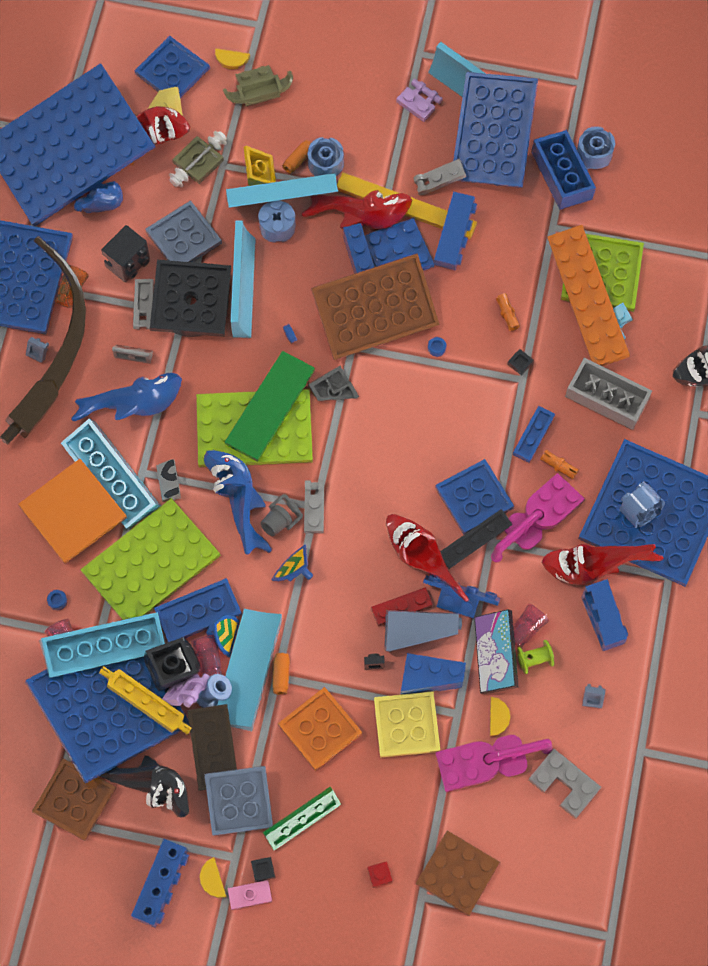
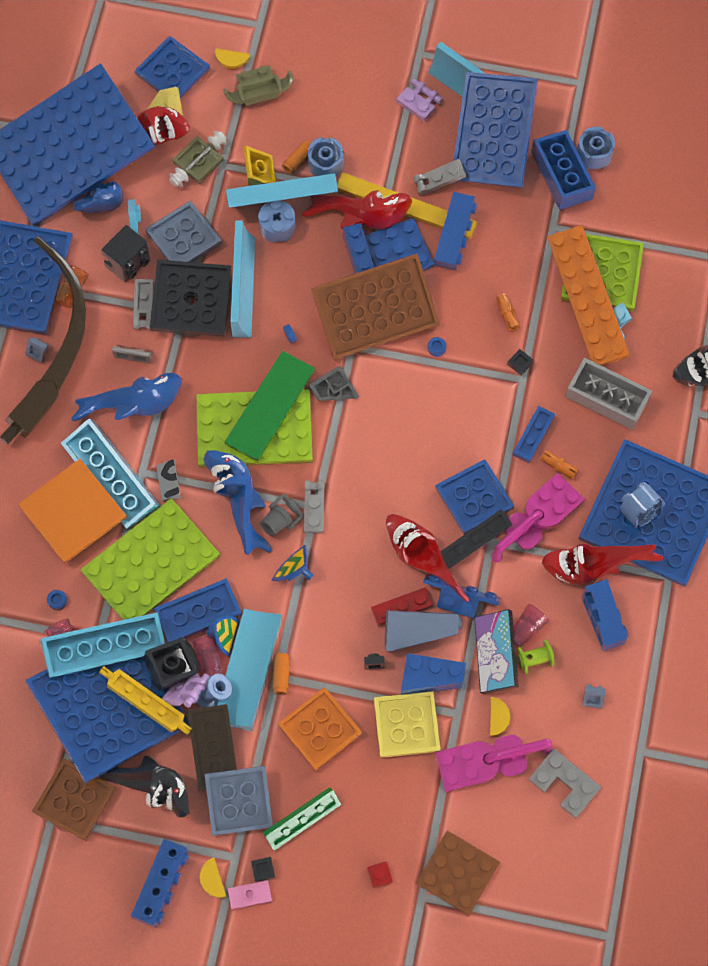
(134, 215): none -> medium azure plate

